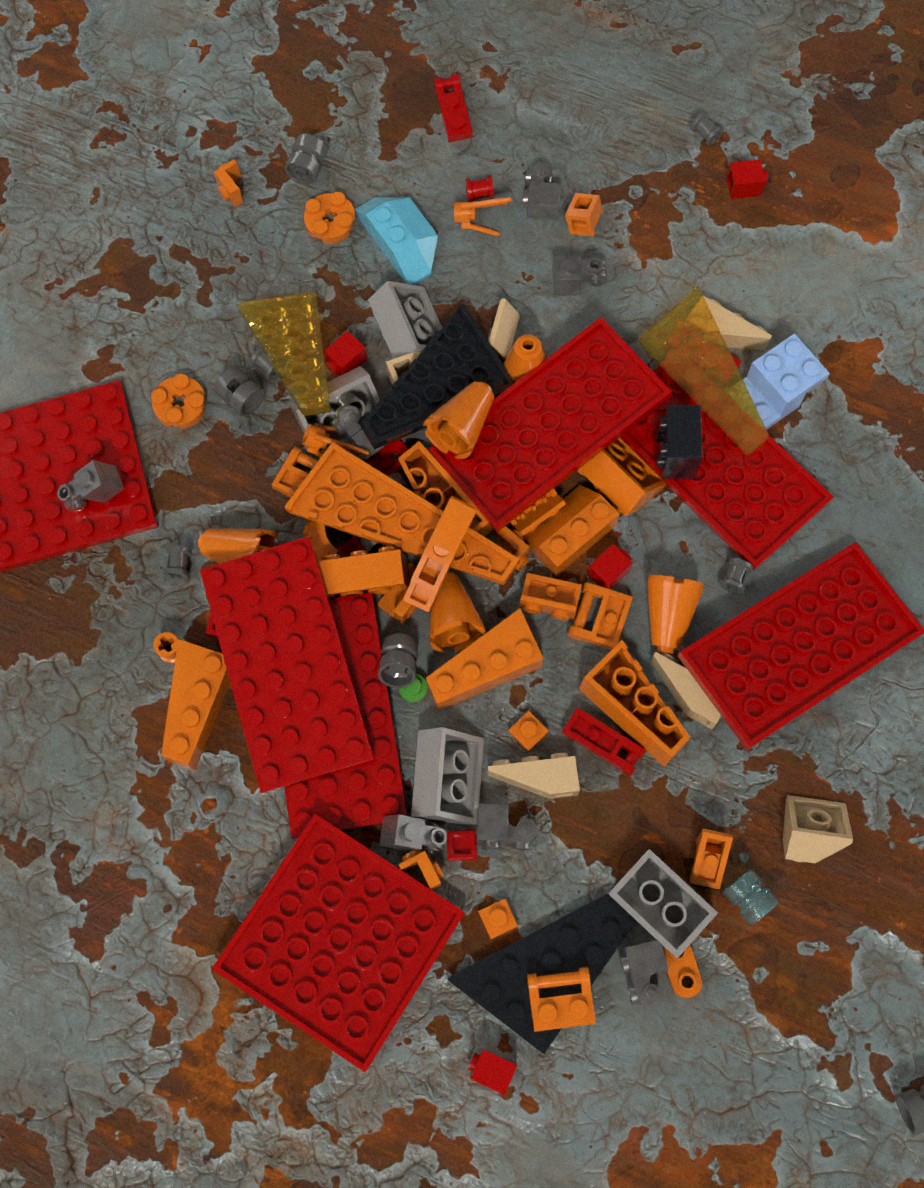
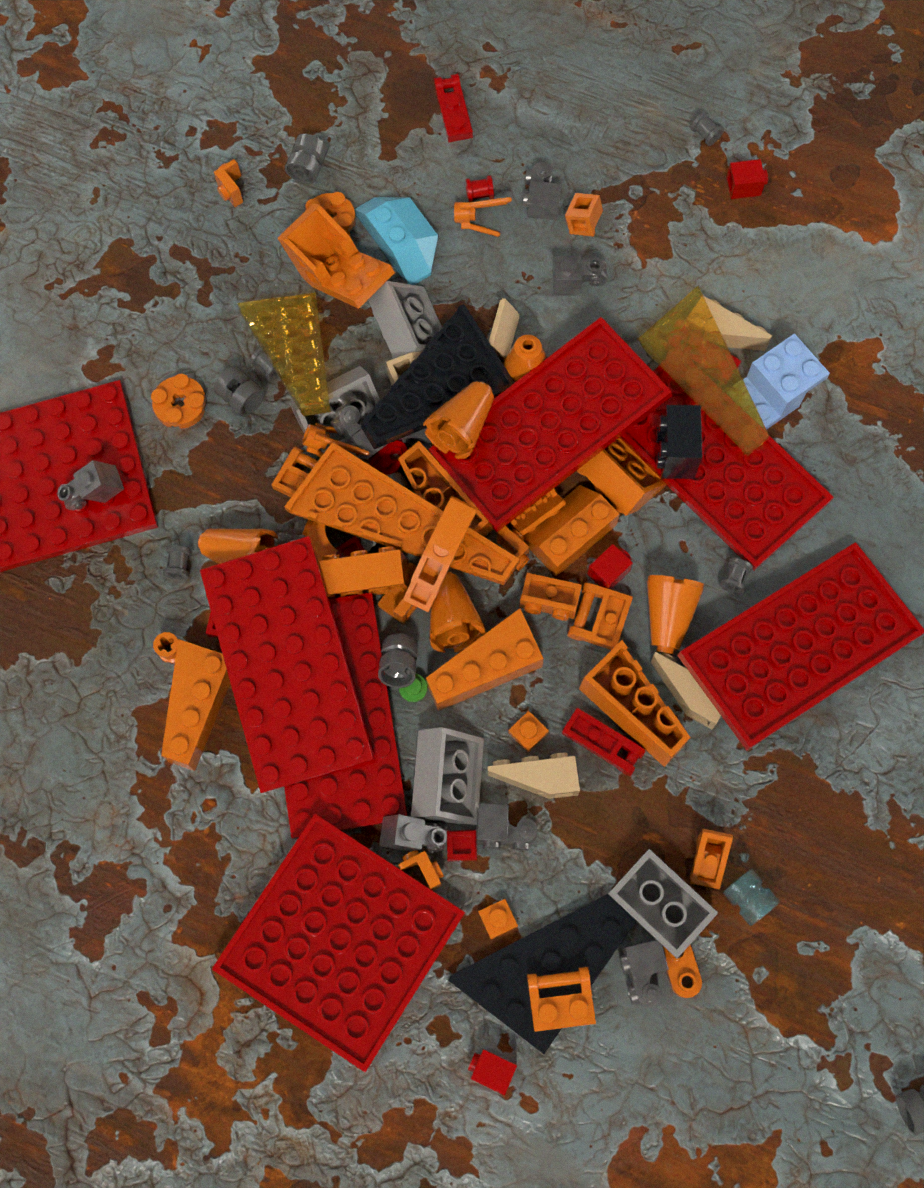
(330, 258): none -> orange bracket
(344, 354): red brick -> none
(814, 829): tan slope -> none

